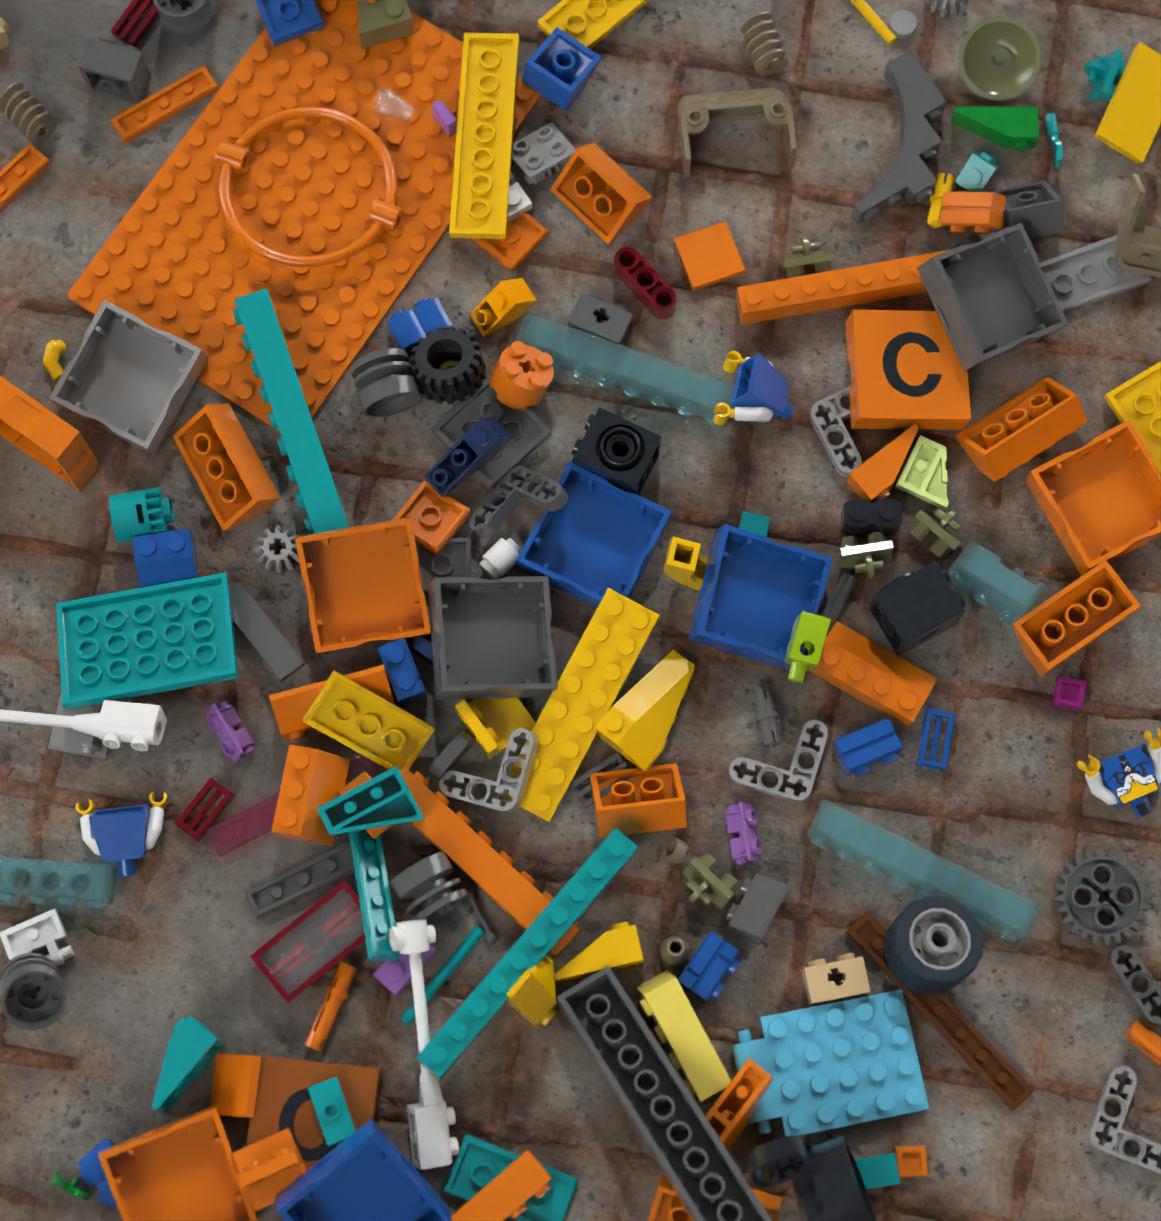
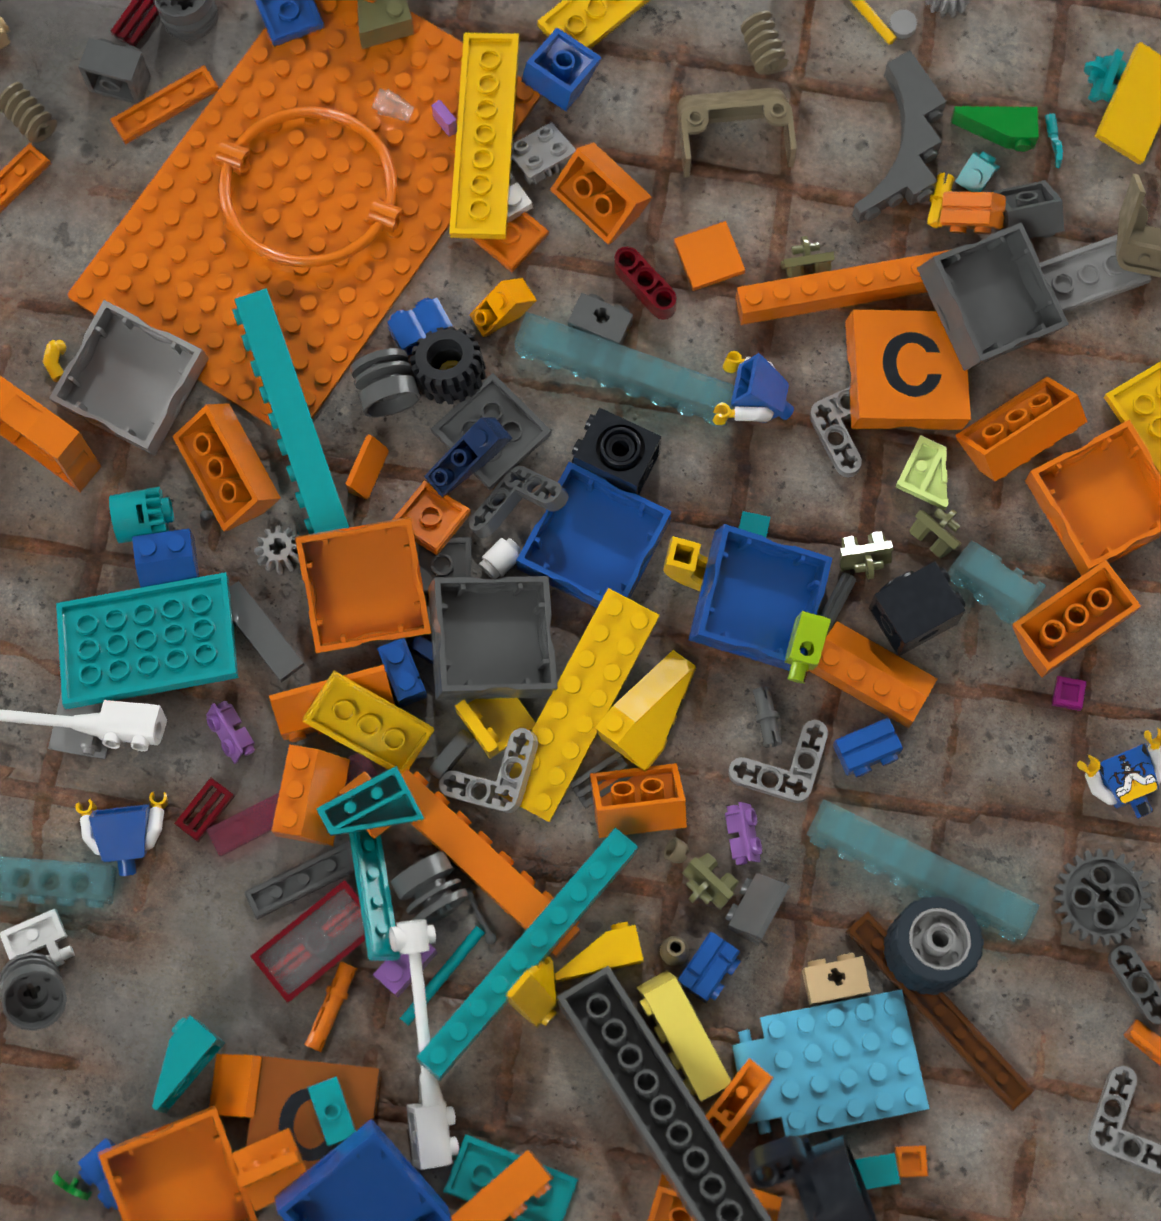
(366, 467): none -> orange slope
(521, 376): orange brick -> none
(862, 517): black brick -> none
(877, 475): orange slope -> none
(931, 764): blue tile -> none
(979, 64): olive dish -> none

